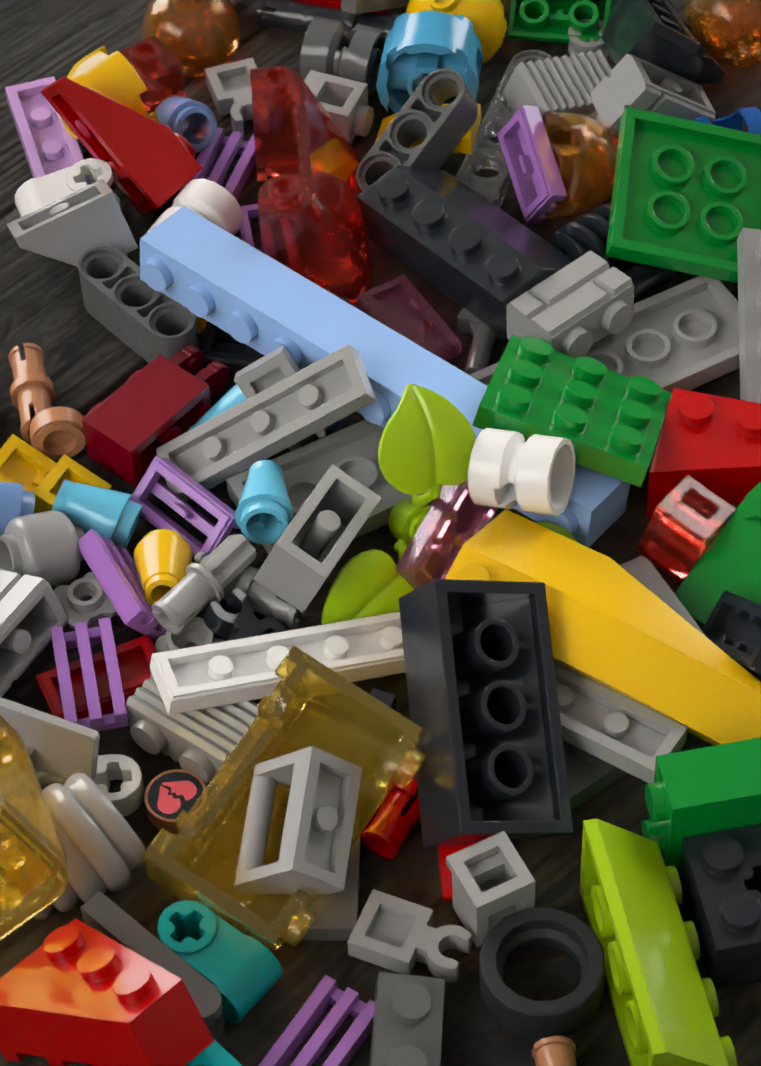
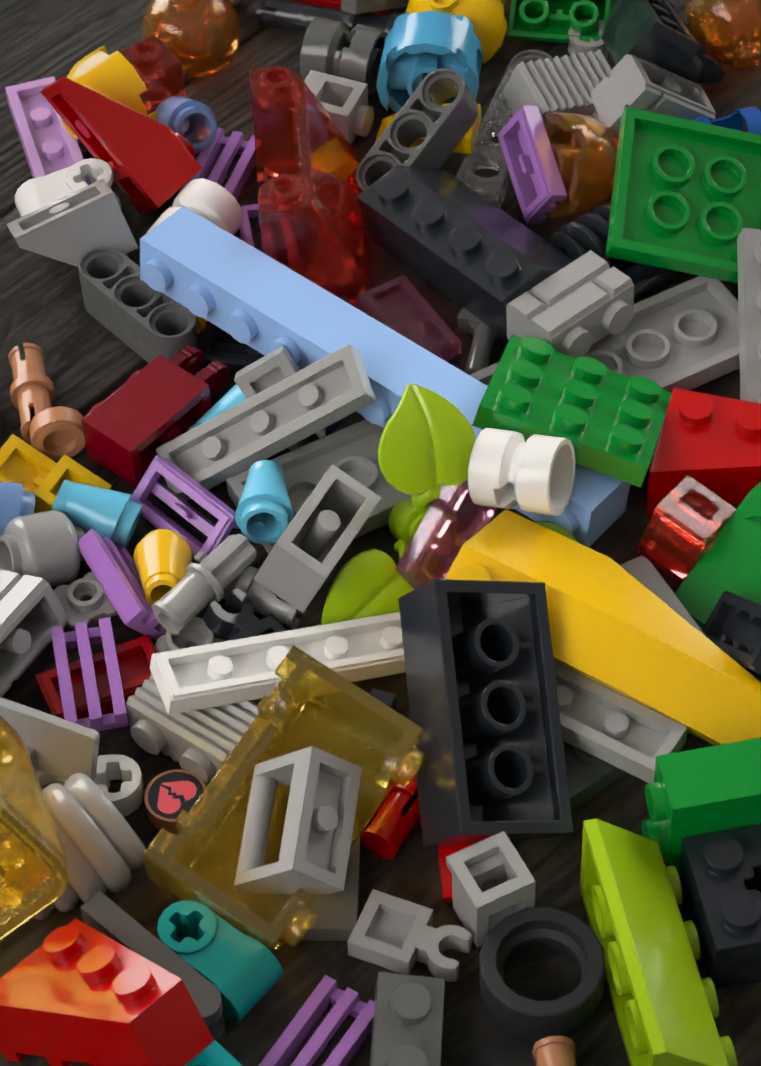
(231, 90): light grey plate -> none

